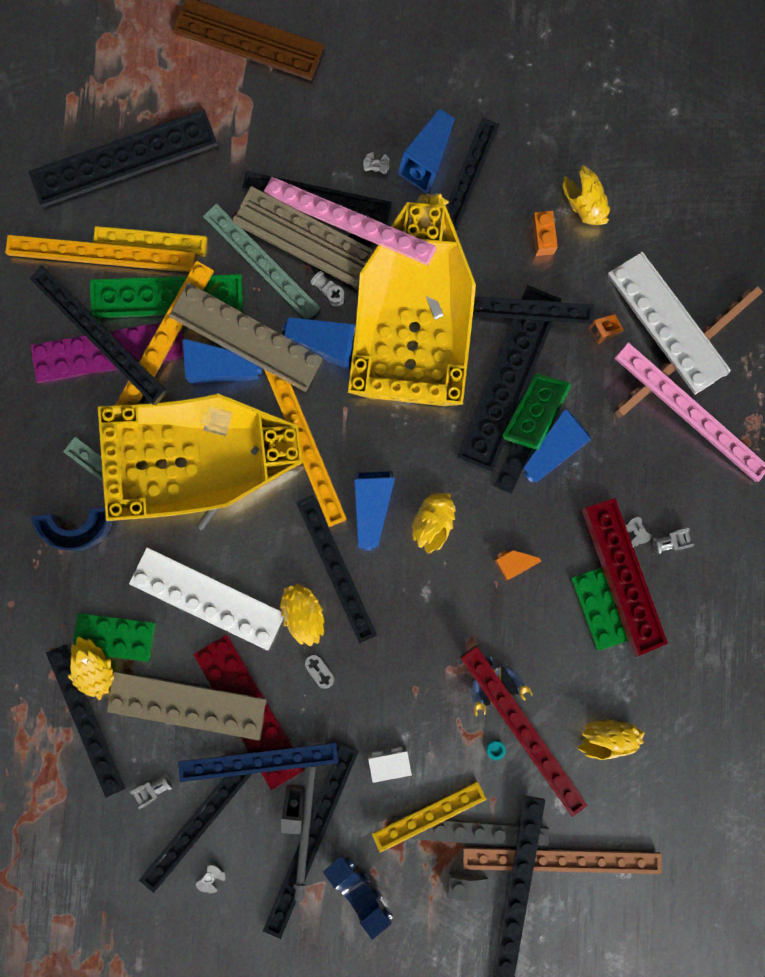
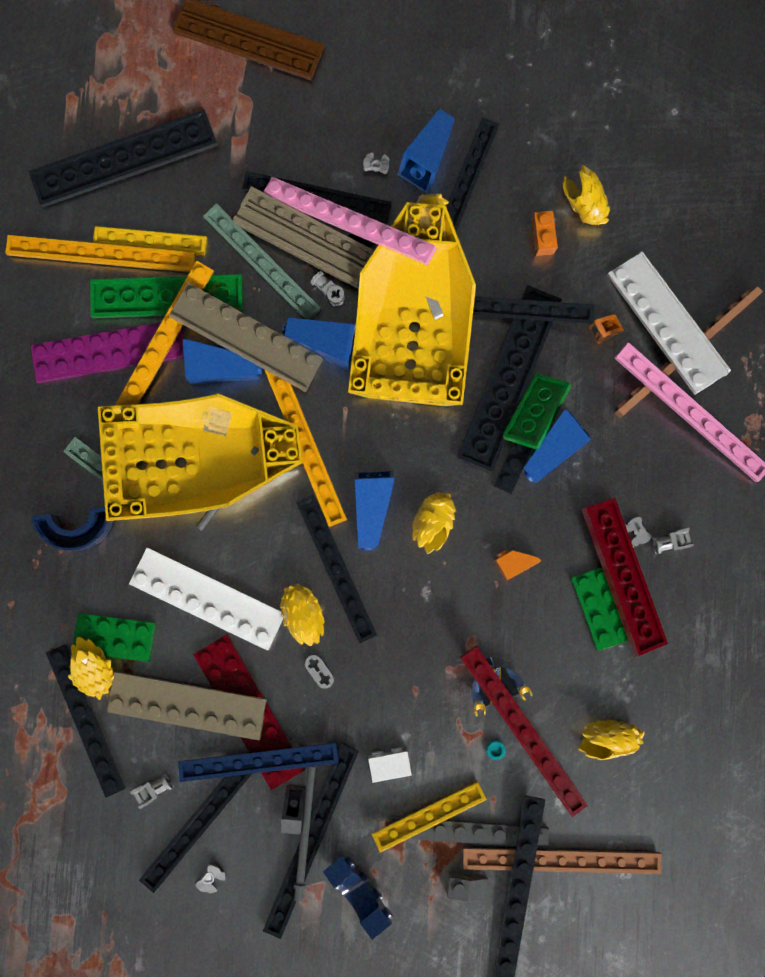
(99, 335): black plate -> none

